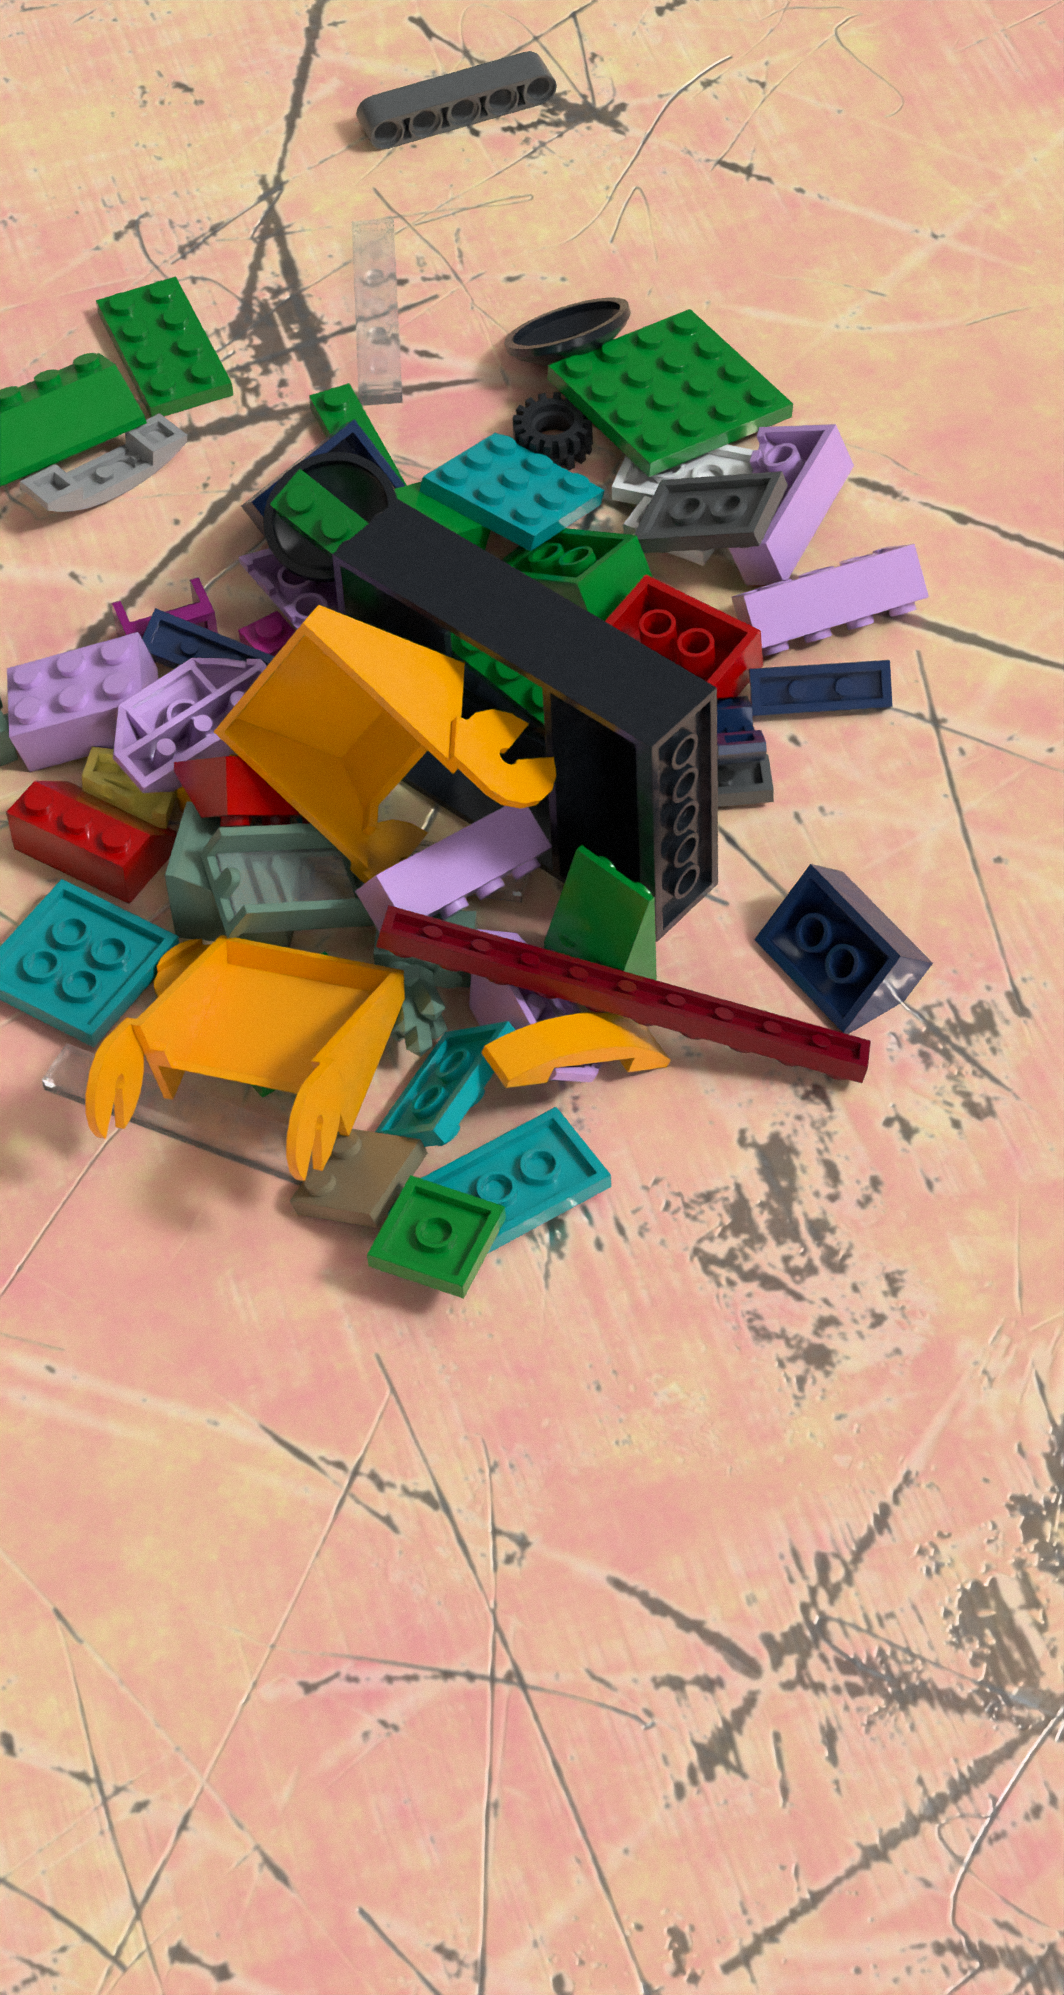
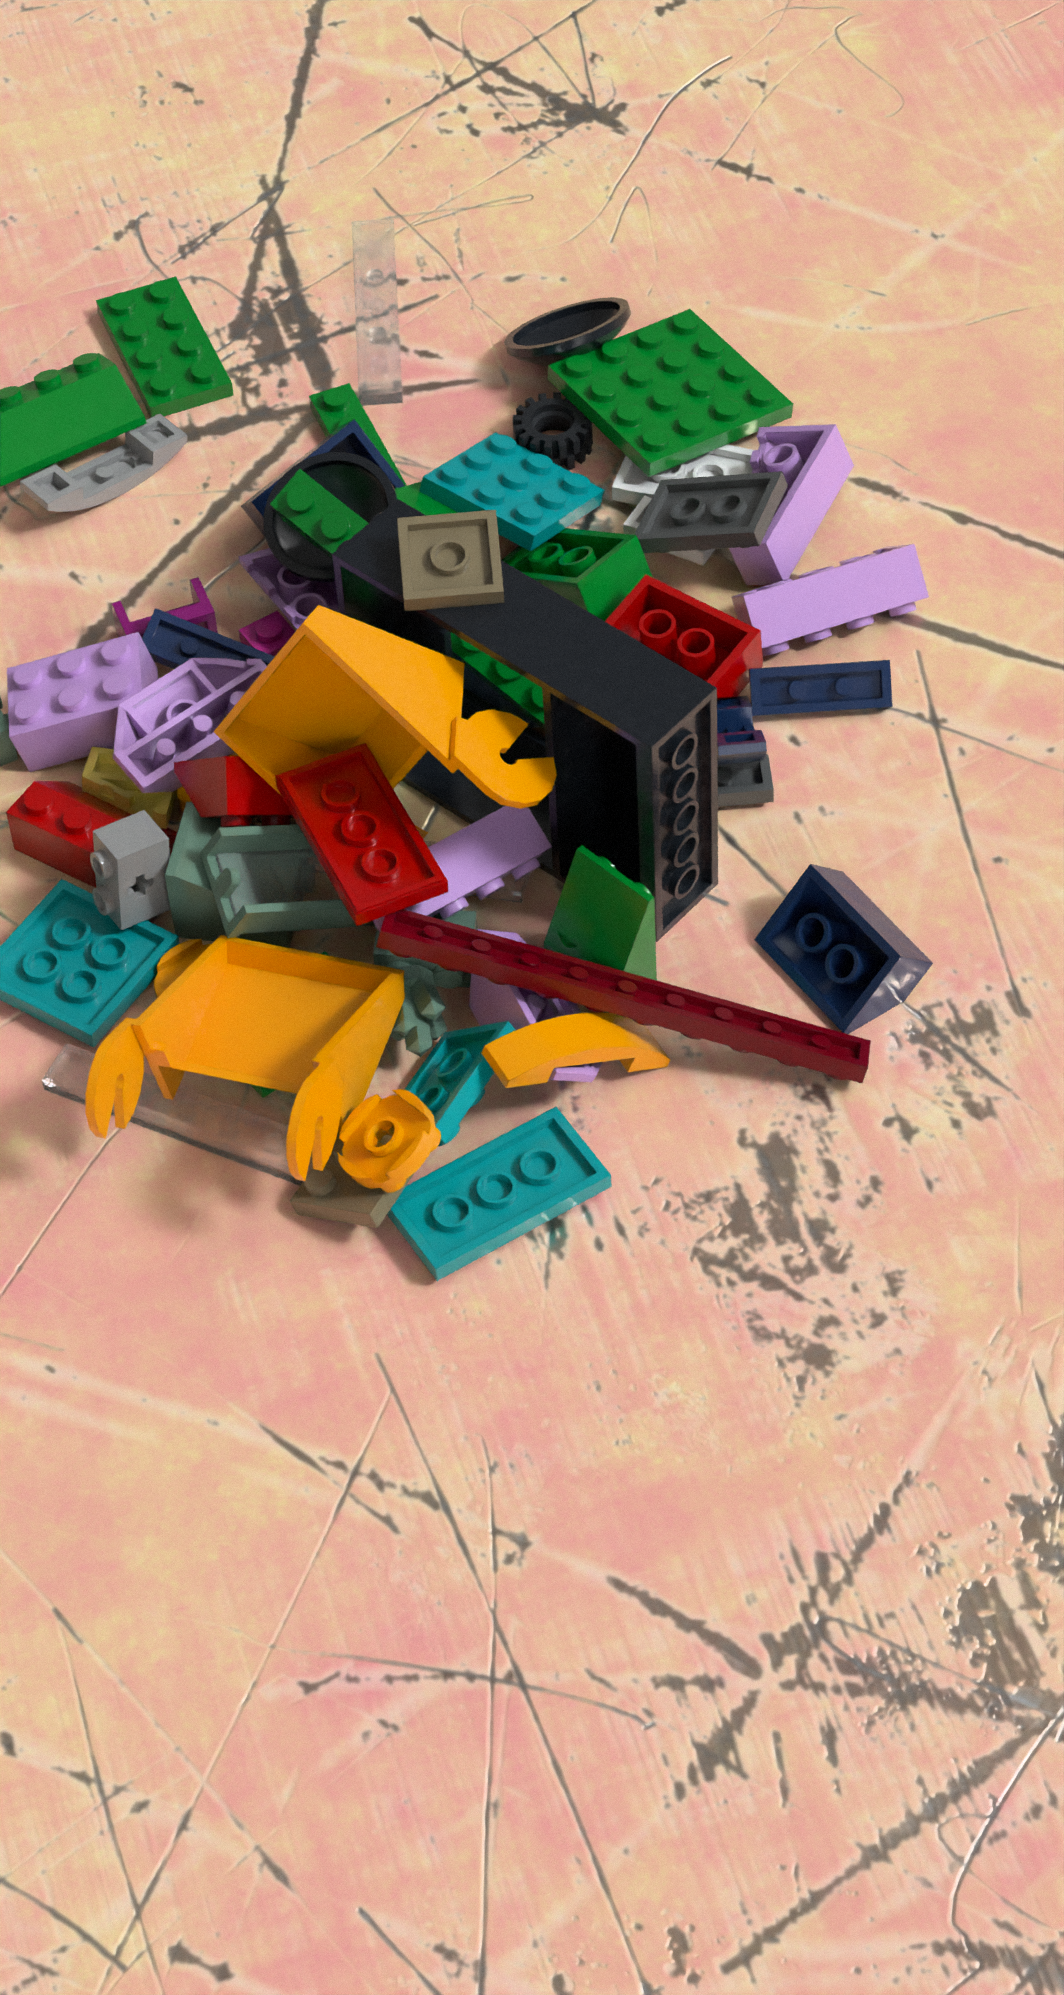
(130, 870): none -> light grey brick
(361, 834): none -> red tile
(411, 1142): none -> light orange plate
(436, 1236): green plate -> none
(450, 560): none -> dark tan plate
(456, 100): dark grey beam -> none

